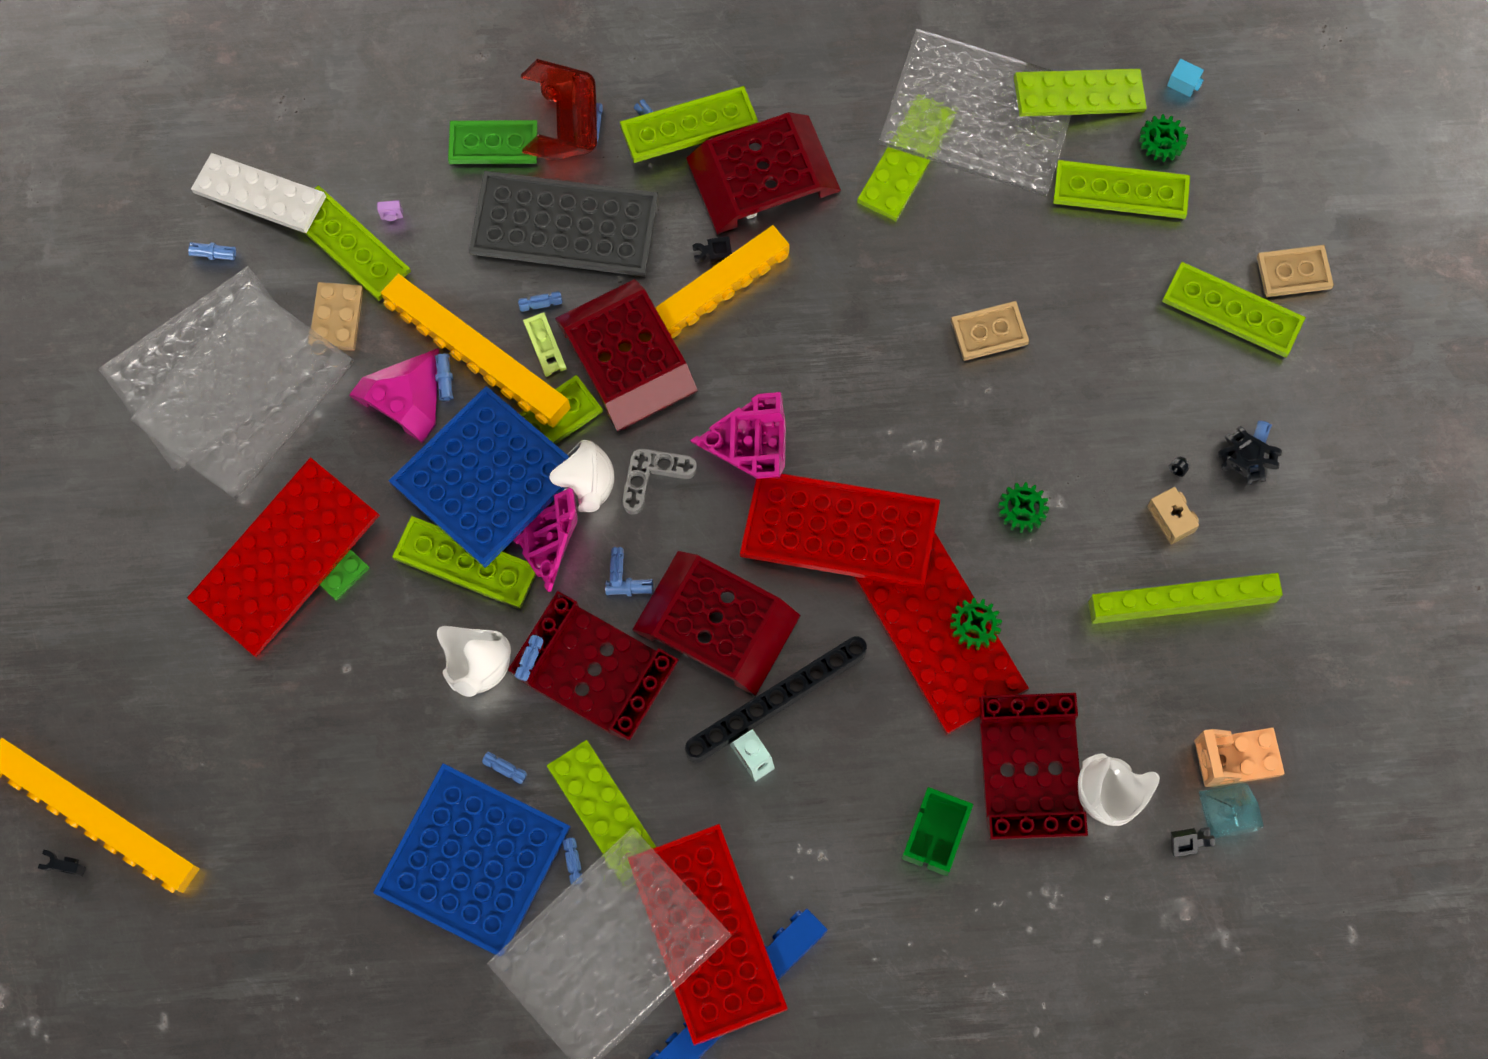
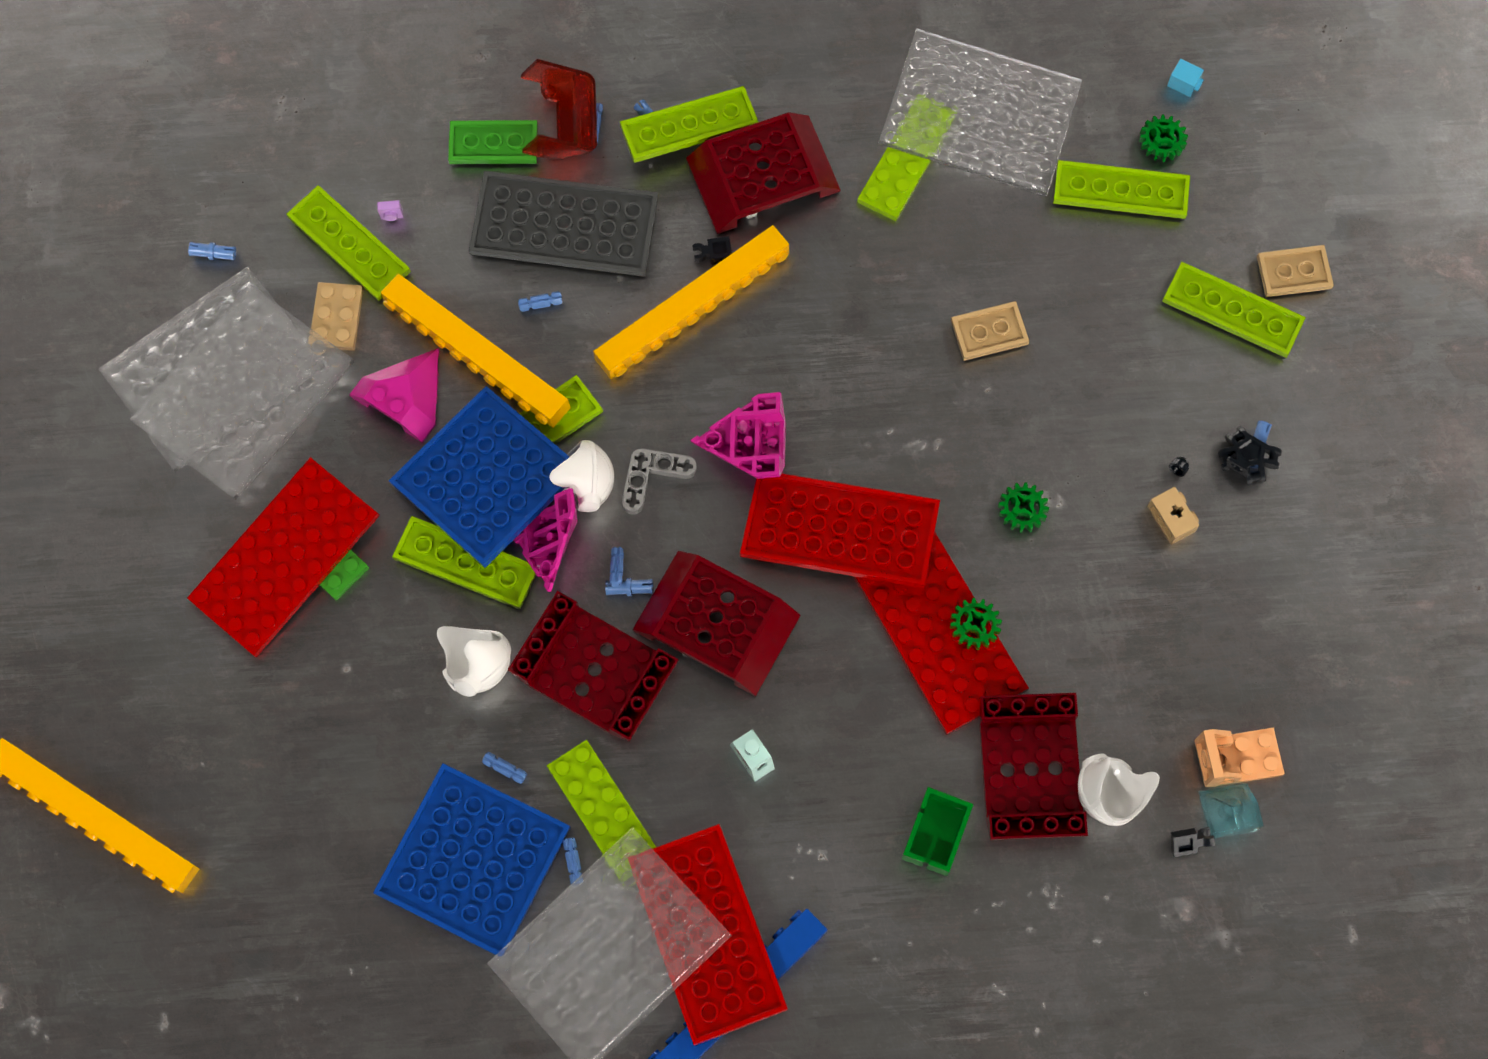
(68, 866): black plate -> none
(258, 192): white plate -> none
(444, 377): medium blue pin -> none
(529, 658): medium blue axle -> none
(544, 343): yellowish green plate -> none
(636, 380): dark red slope -> none
(770, 709): black beam -> none
(1079, 92): lime plate -> none
(1185, 598): lime brick -> none

